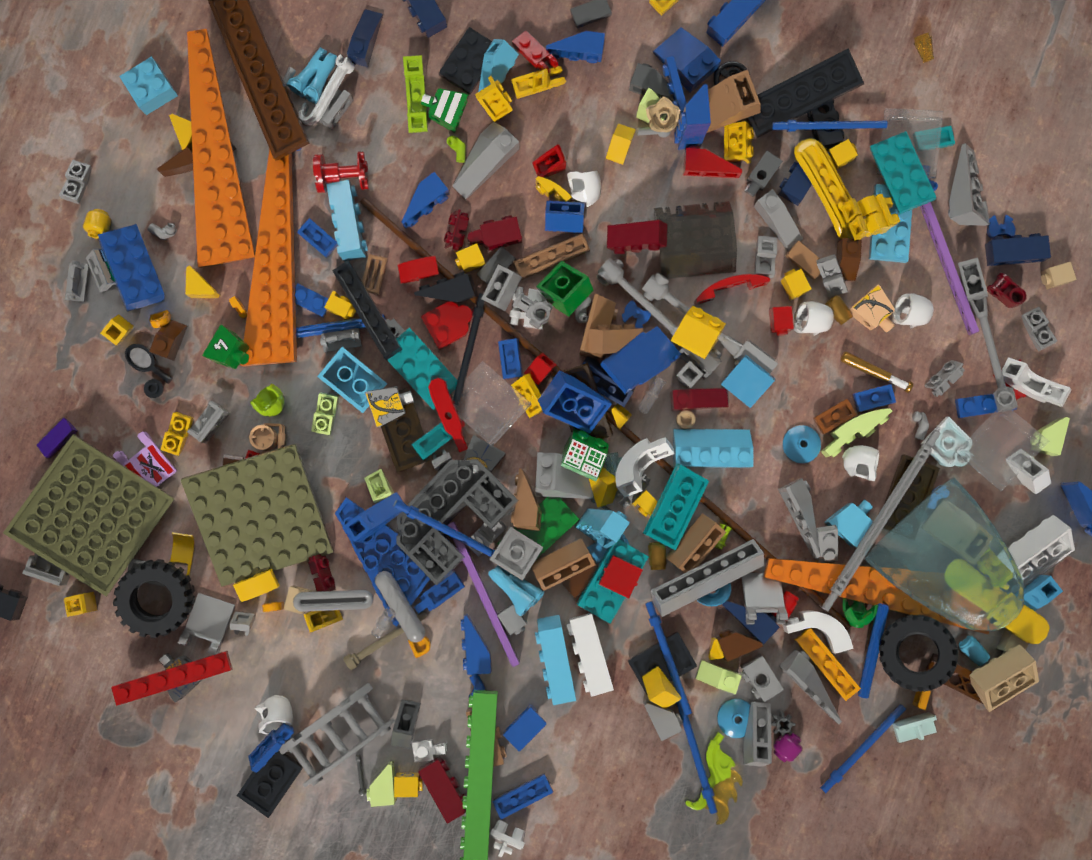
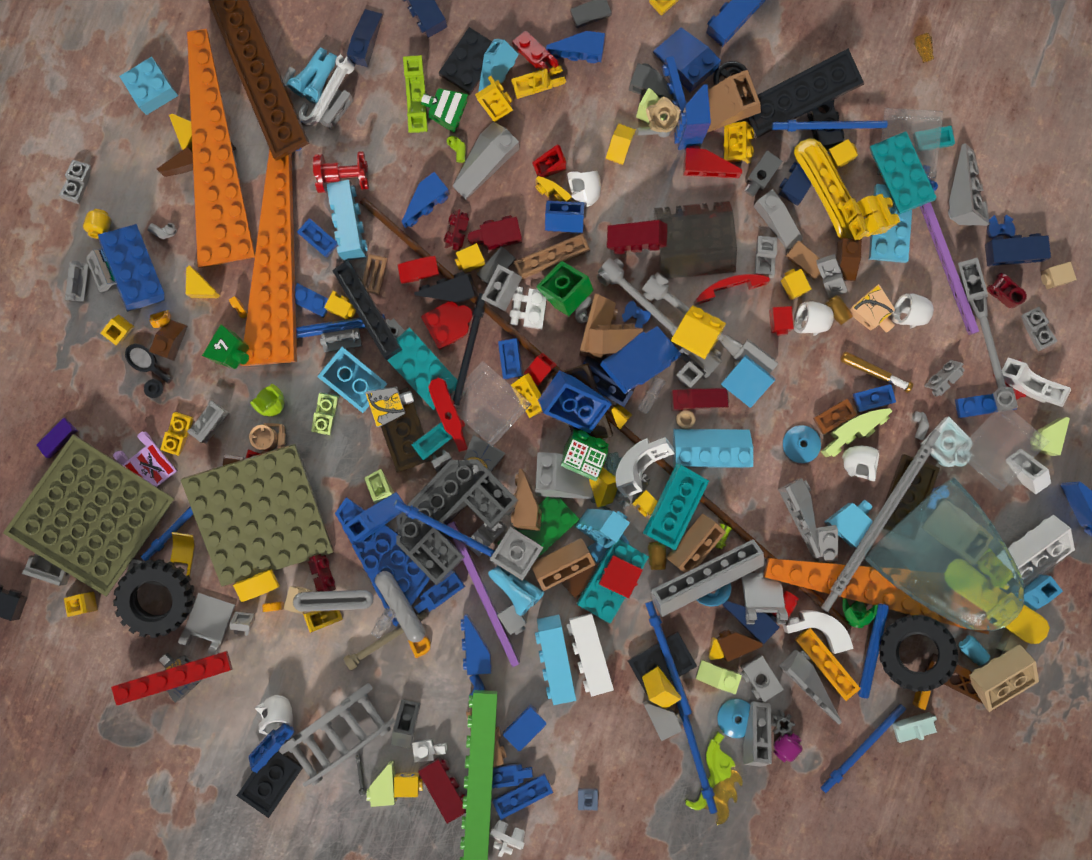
(158, 544): none -> blue bar
(510, 775): none -> blue hinge
(532, 308): light grey connector -> none
(587, 799): none -> sand blue tile

